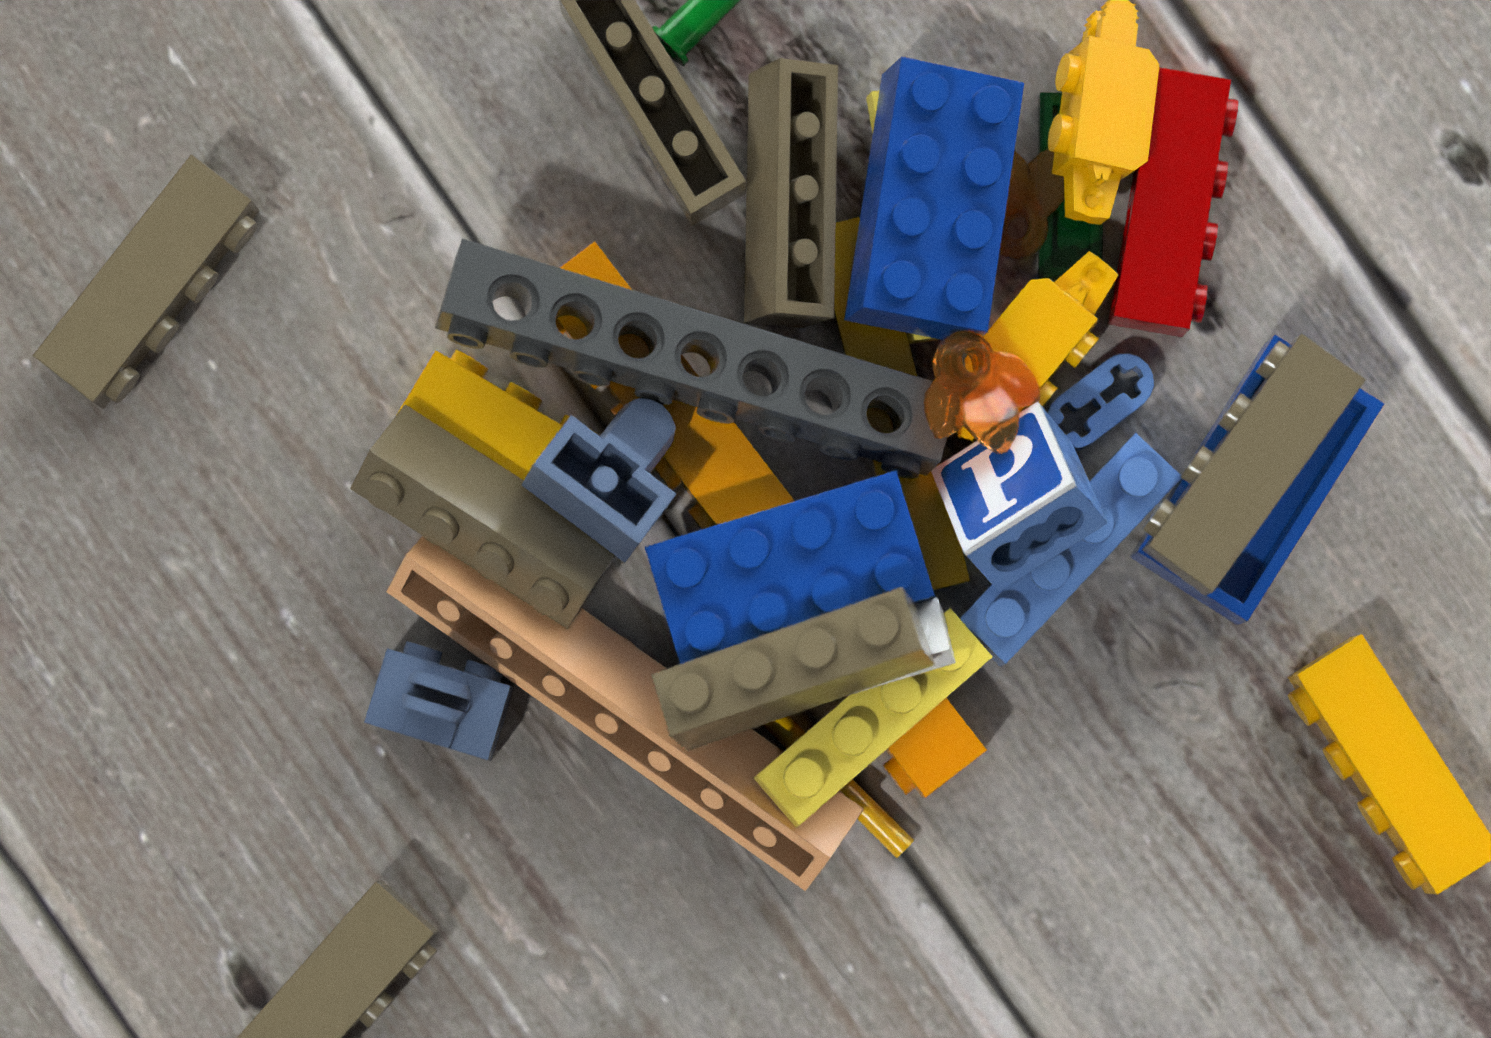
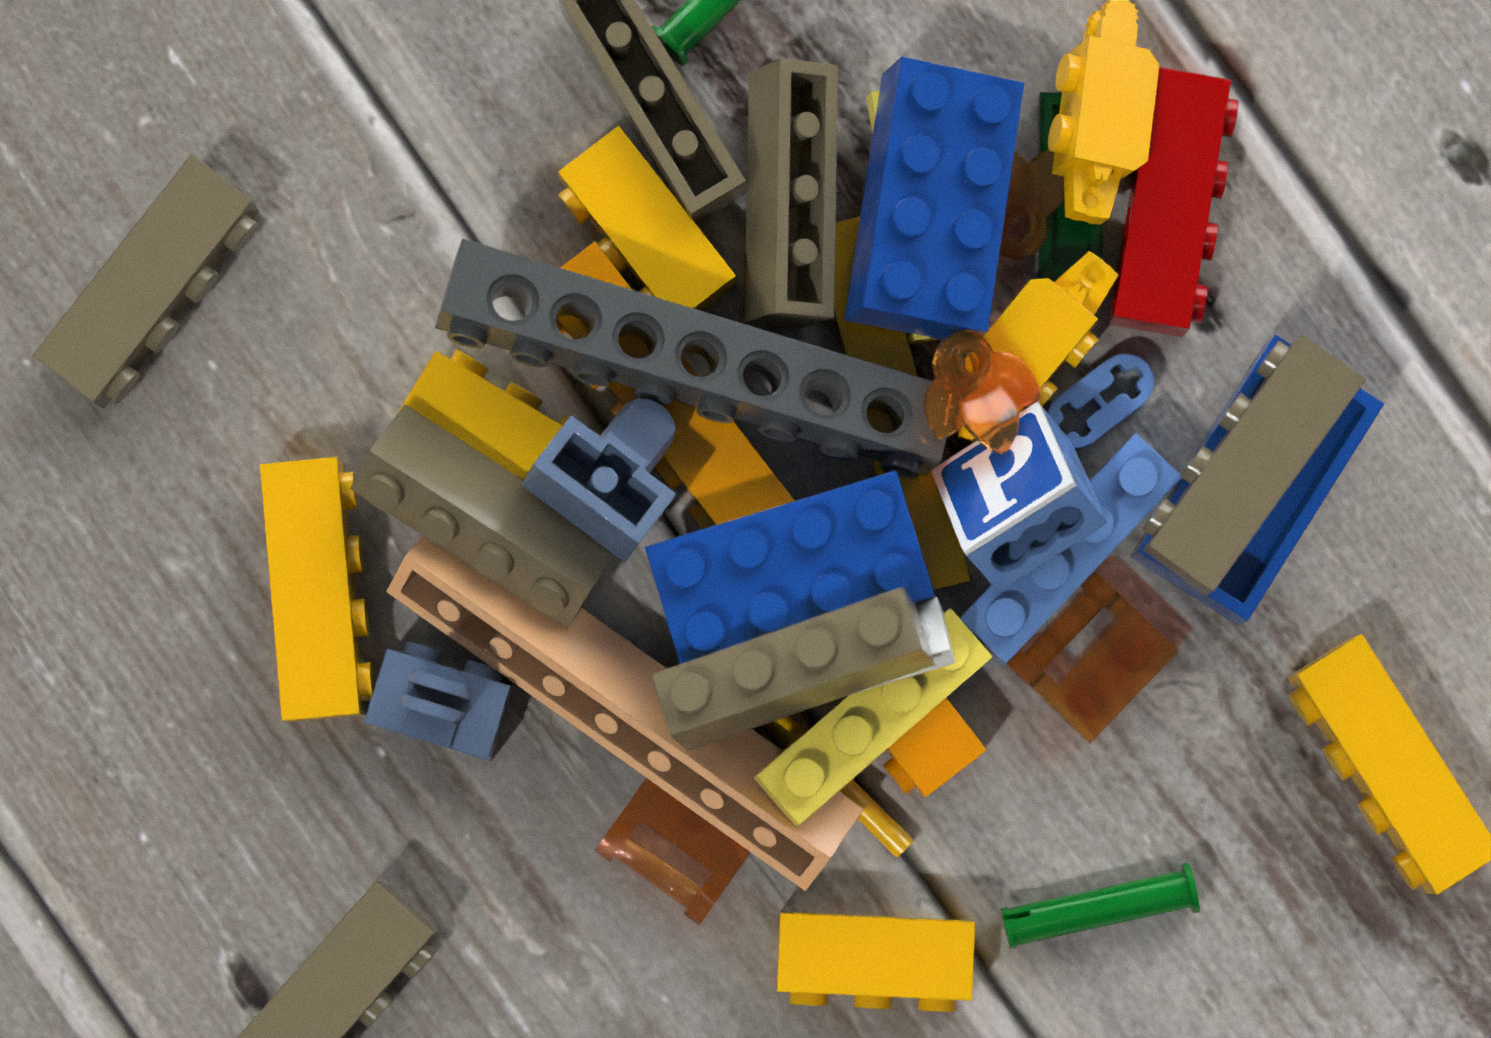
(314, 589): none -> yellow brick
(643, 224): none -> yellow brick
(685, 831): none -> clear orange plate
(875, 959): none -> yellow brick
(1101, 907): none -> green pin
(1108, 673): none -> clear orange plate

